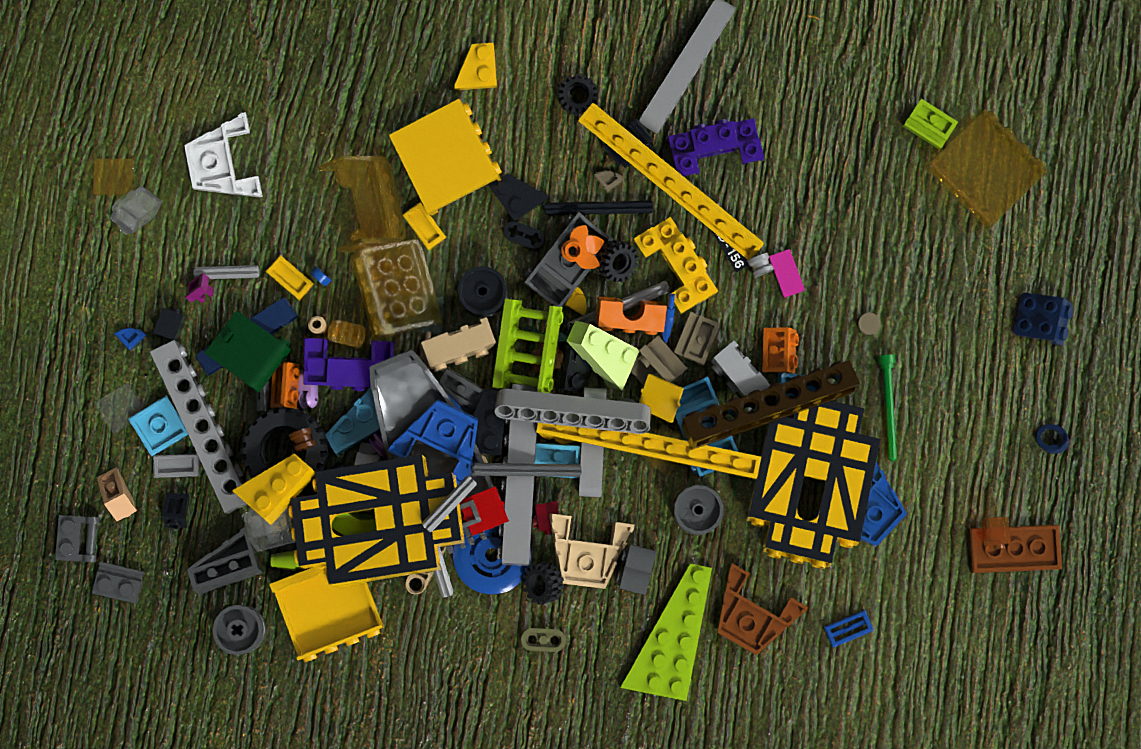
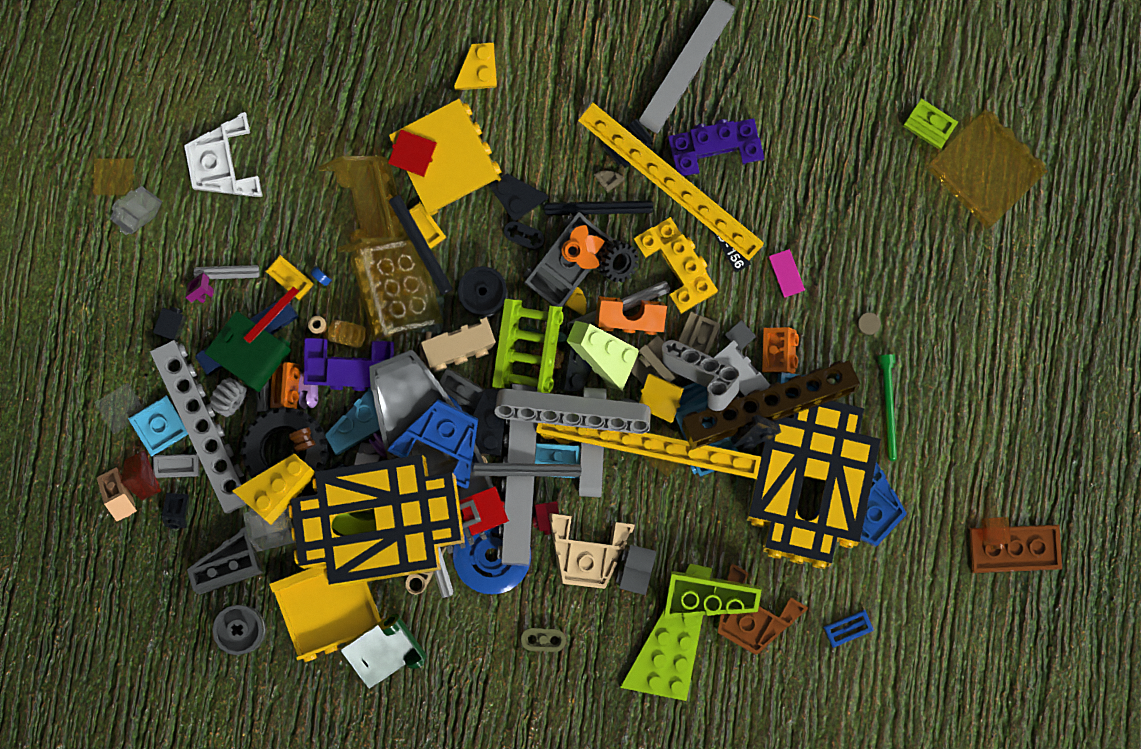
(70, 535): dark grey plate -> none
(118, 582): dark grey plate -> none
(130, 337): blue tile -> none
(139, 476): none -> clear red slope
(228, 397): none -> light grey gear
(271, 314): none -> red sticker
(285, 561): lime cone -> none
(384, 649): none -> door
(412, 153): none -> red piece
(420, 244): none -> black axle
(449, 503): light grey axle -> none
(552, 583): black tyre -> none
(574, 82): black tyre -> none
(669, 320): blue hand -> none
(700, 595): none -> lime wedge
(710, 515): dark grey wheel -> none
(717, 376): none -> light grey beam
(741, 335): none -> dark grey tile
(760, 265): light grey wheel -> none
(760, 431): none -> black wing
(1043, 318): dark blue bracket -> none
(1053, 449): dark blue piece -> none

